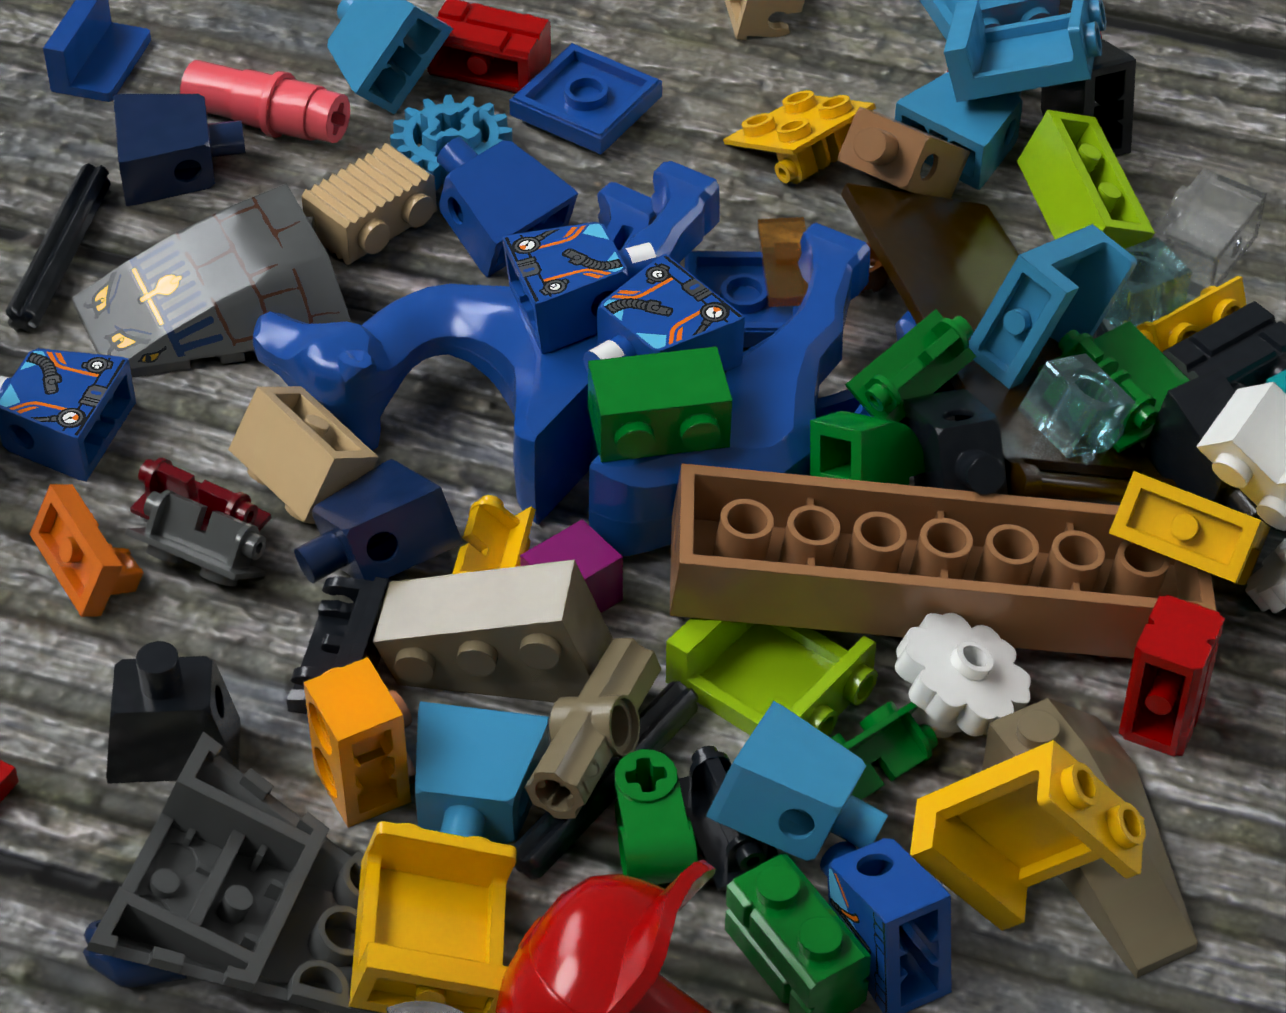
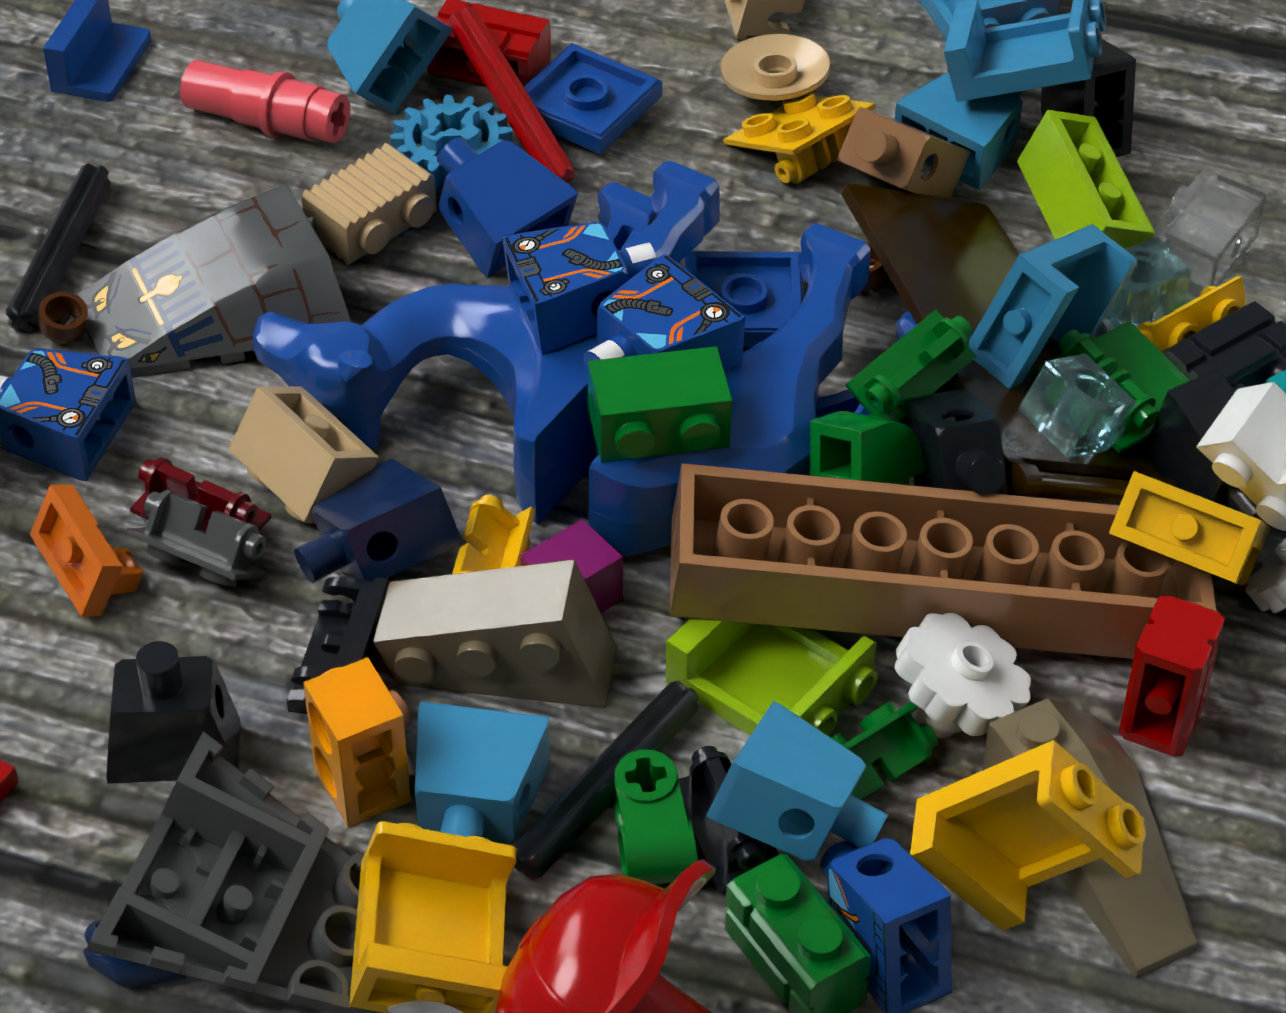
(56, 311): none -> reddish brown hinge
(169, 145): dark blue torso -> none
(509, 93): none -> red axle
(593, 728): dark tan piece -> none
(775, 67): none -> tan dish
(780, 255): clear orange piece -> none

